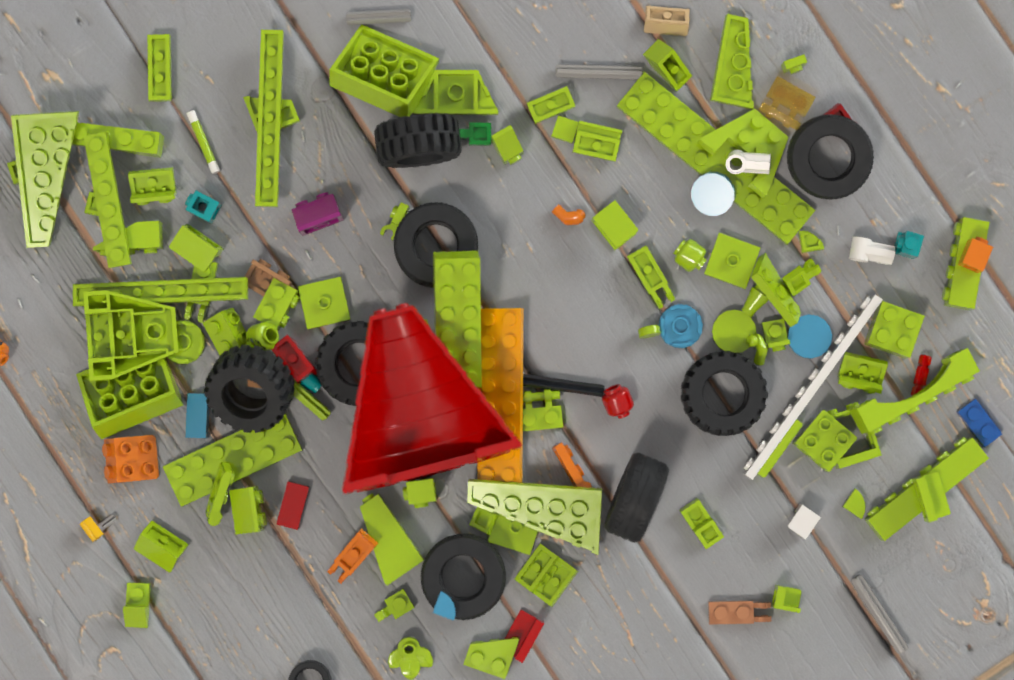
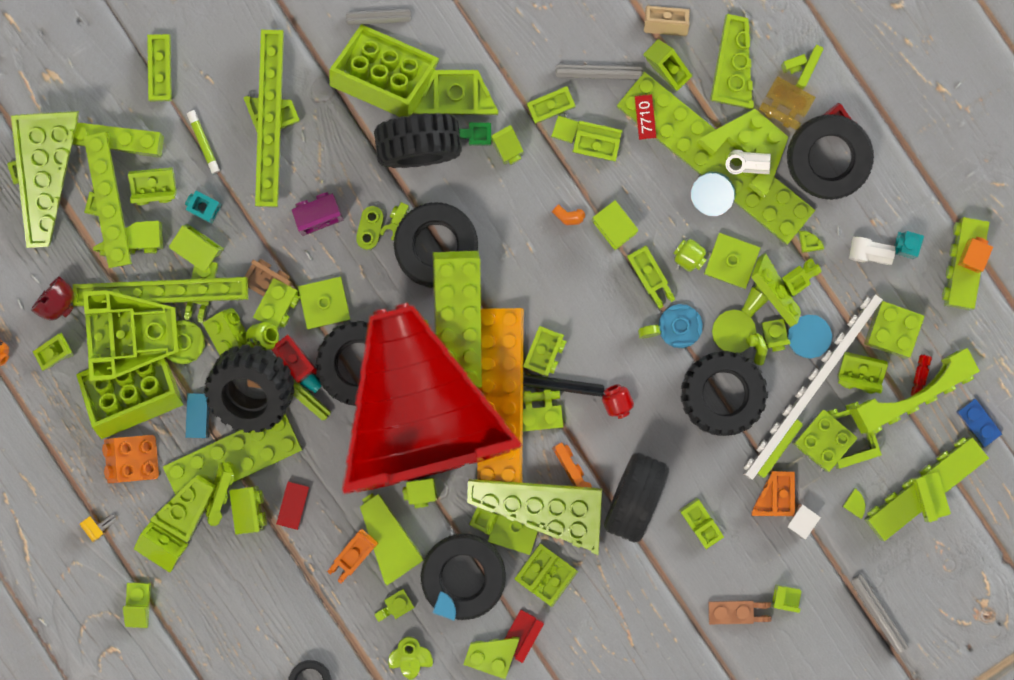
(53, 352): none -> lime slope
(54, 301): none -> dark red cylinder
(186, 508): none -> lime wing
(369, 227): none -> lime plate
(543, 351): none -> lime bracket
(645, 117): none -> red sticker
(777, 495): none -> orange wing
(809, 67): none -> lime tile

